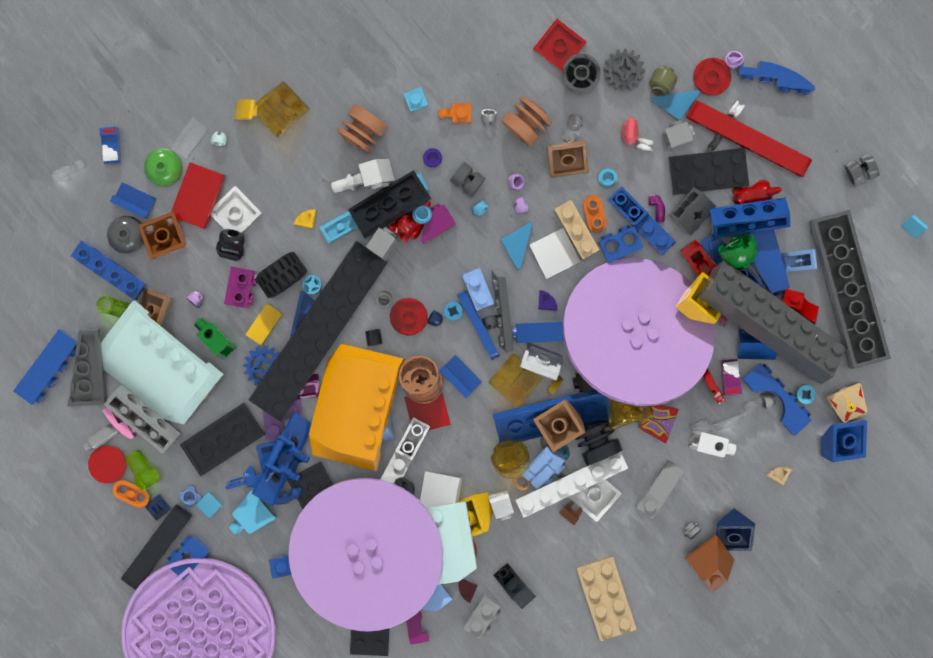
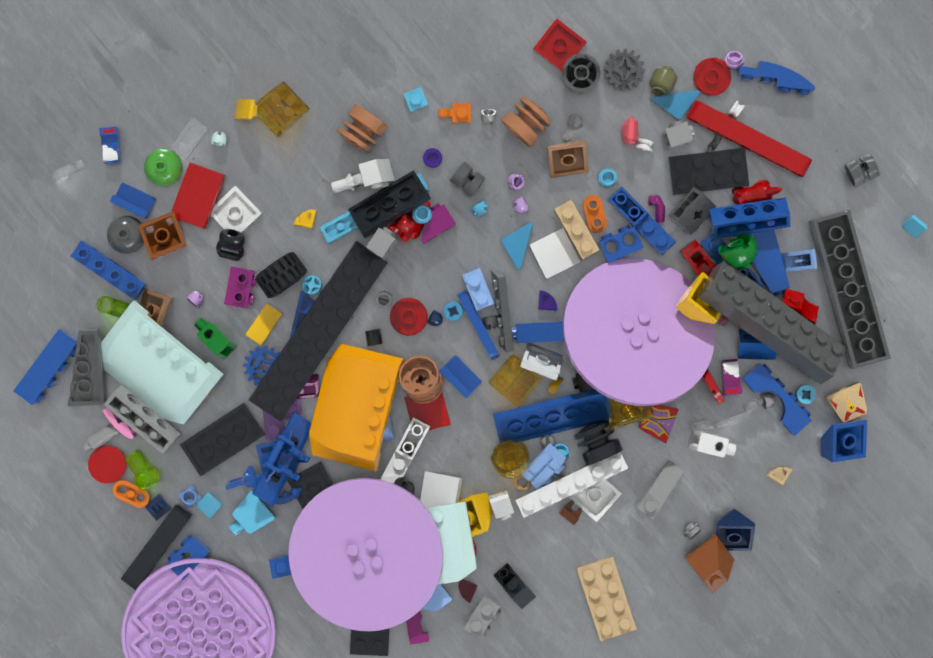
(560, 425): medium nougat slope -> none

